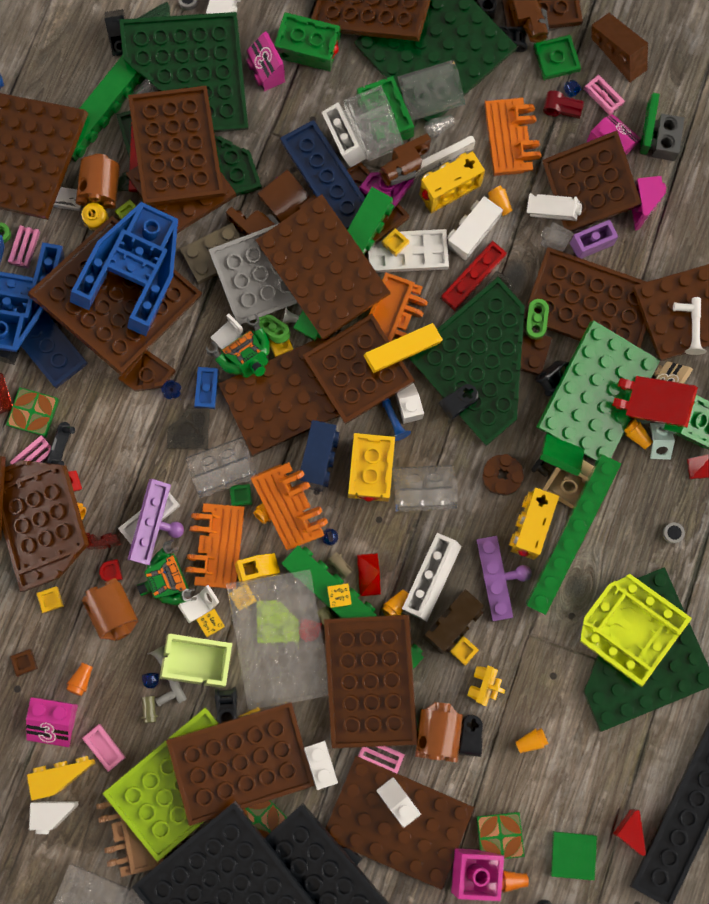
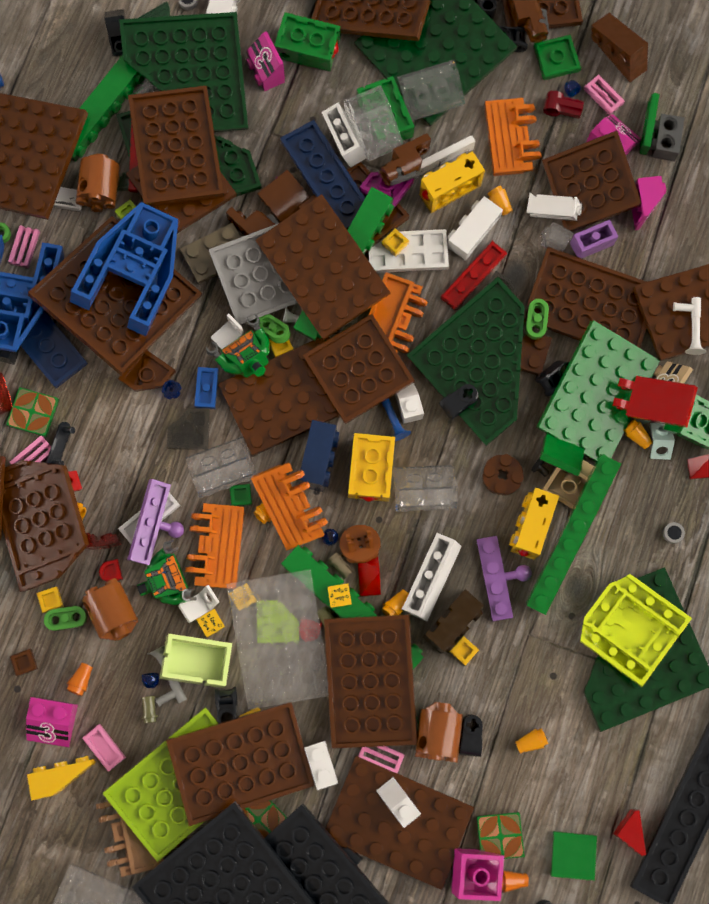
(49, 814): white slope -> none
(66, 618): none -> bright green plate
(93, 216): yellow head -> none
(257, 567): yellow slope -> none
(368, 540): none -> dark orange plate
(403, 347): yellow tile -> none
(437, 126): clear cone -> none
(482, 694): yellow hips -> none

